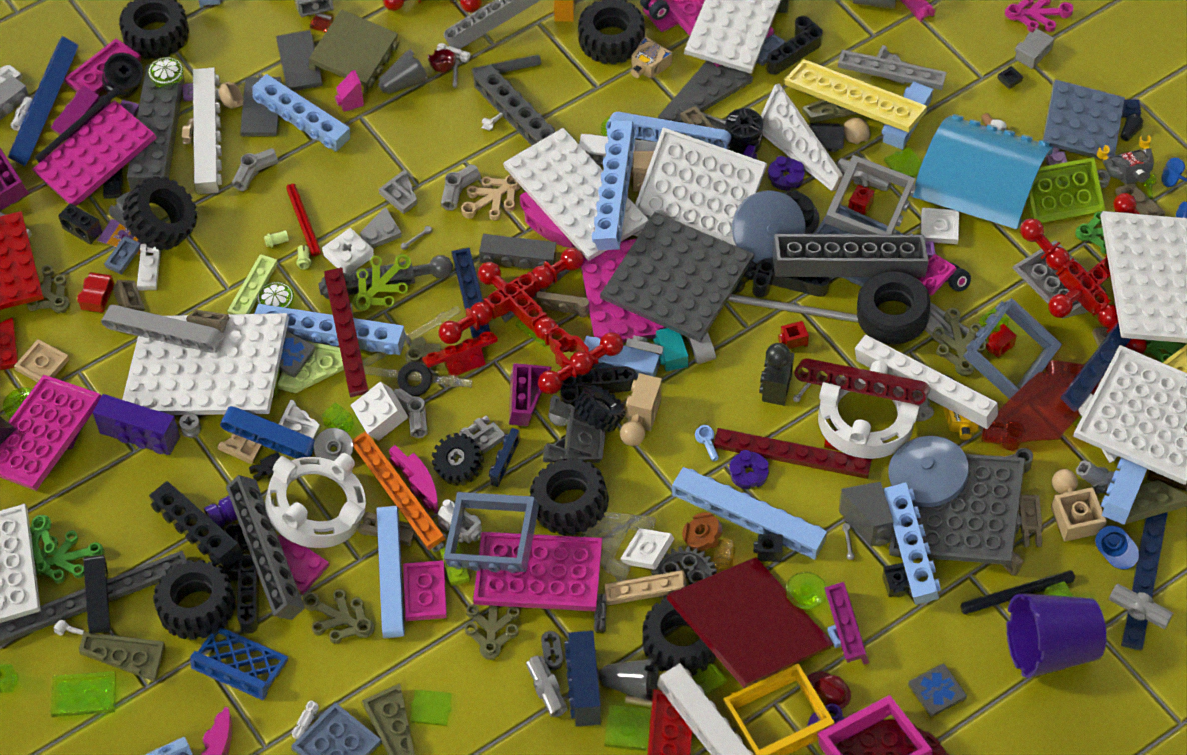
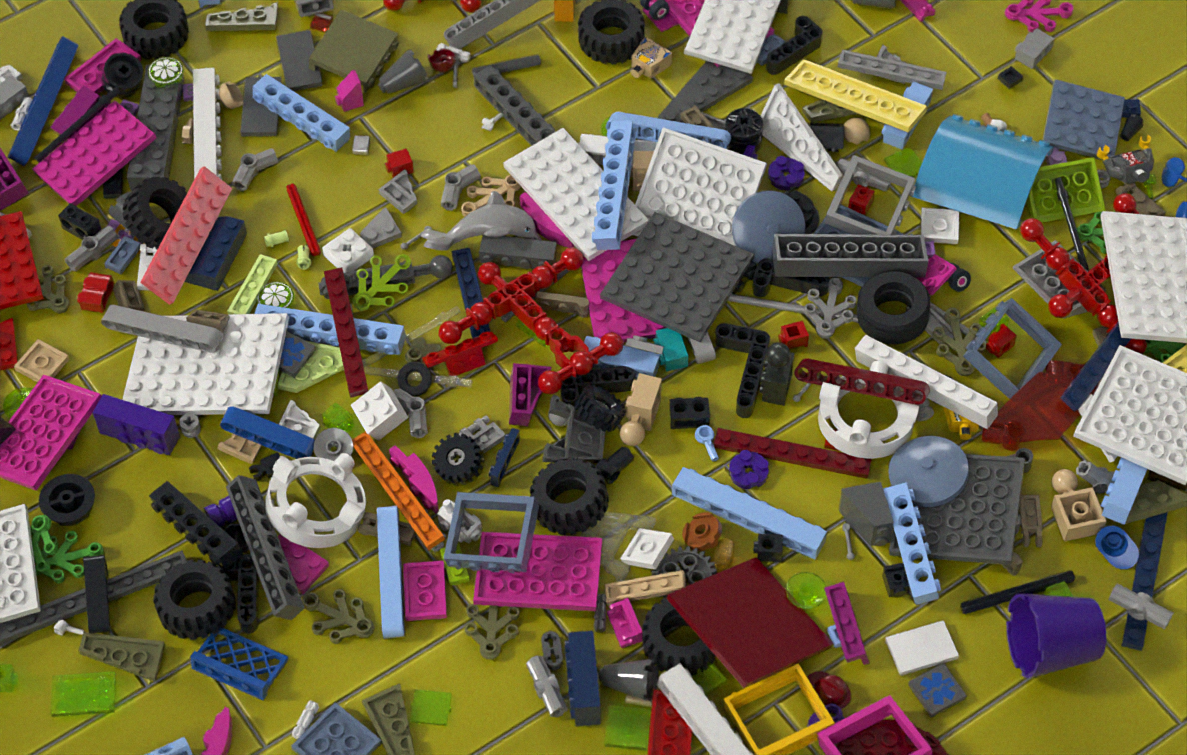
(67, 499): none -> black piece
(91, 248): none -> light grey piece
(186, 235): none -> coral plate
(217, 253): none -> dark blue slope
(255, 19): none -> olive wing
(361, 145): none -> flat silver piece
(399, 161): none -> red brick
(491, 220): none -> light grey animal
(615, 464): none -> black piece
(625, 623): none -> dark pink hinge
(689, 417): none -> black brick
(750, 345): none -> black beam
(829, 311): none -> light grey plant
(921, 648): none -> white tile
(1063, 196): none -> black bar

